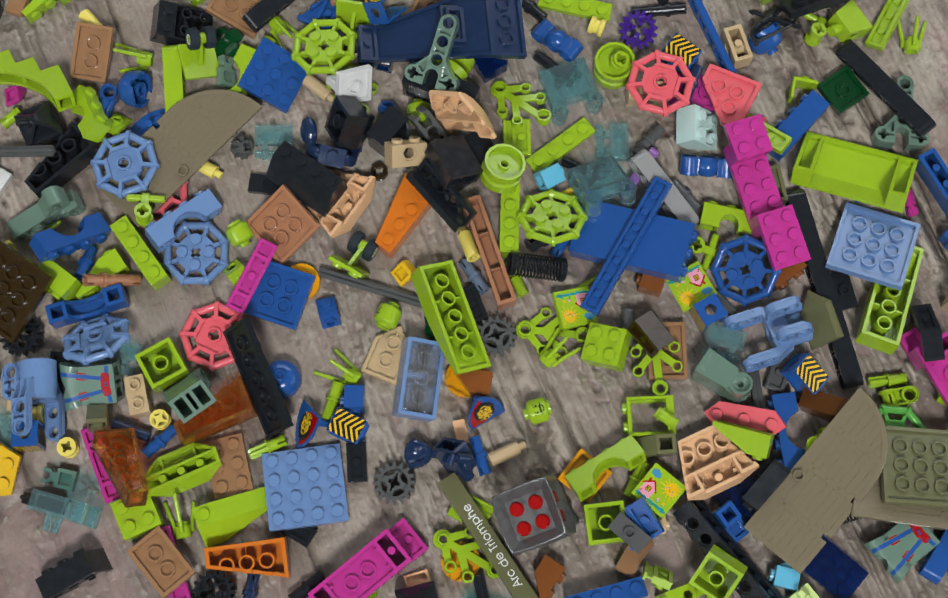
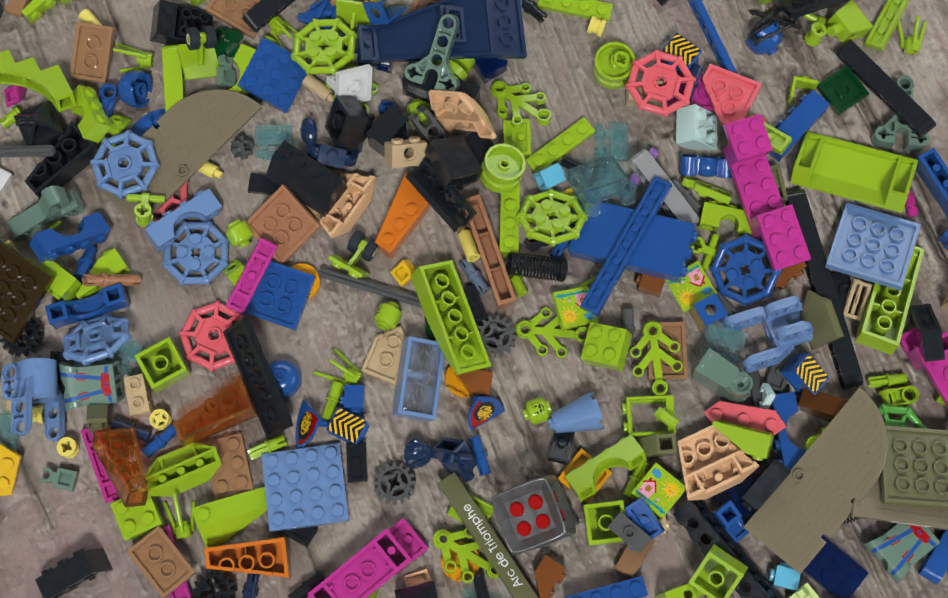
(31, 443): blue piece -> none
(59, 509): clear light blue piece -> none
(140, 253): lime arch -> none
(190, 395): sand green piece -> none
(328, 312): blue bracket -> none
(378, 166): dark brown bush -> none
(460, 430): light nougat piece -> none
(506, 452): tan cylinder -> none
(549, 357): lime plant -> none
(557, 40): blue piece -> none
(561, 447): none -> black plate
(566, 86): clear light blue piece -> none
(577, 416): none -> medium blue cone
(628, 27): dark purple gear -> none
(649, 139): dark grey pin -> none
(650, 334): dark brown panel -> none
(660, 577): lime plate -> none
(662, 10): black pin -> none
(705, 189): none -> lime plate
(737, 46): tan brick -> none
(767, 396): none -> light aqua tile
(858, 317): none -> tan tile

